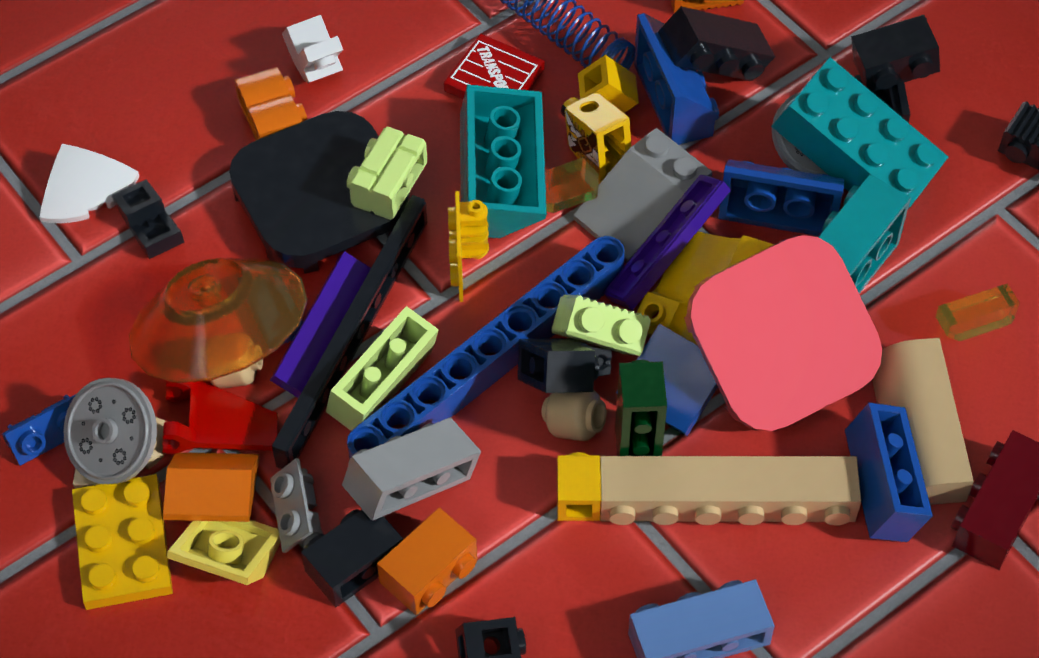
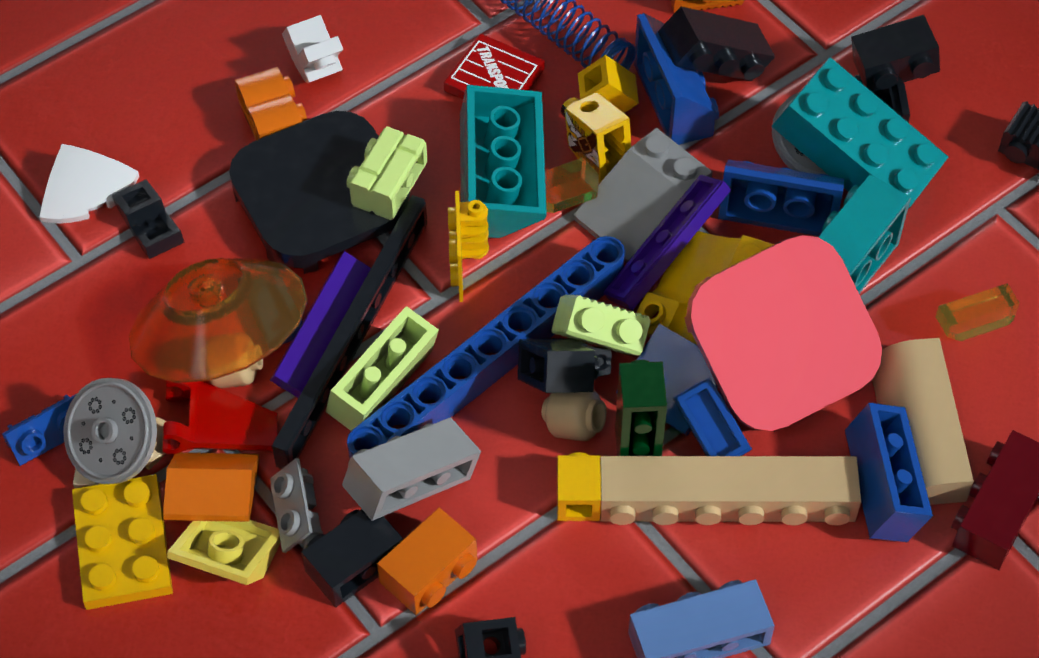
(711, 421): none -> blue tile

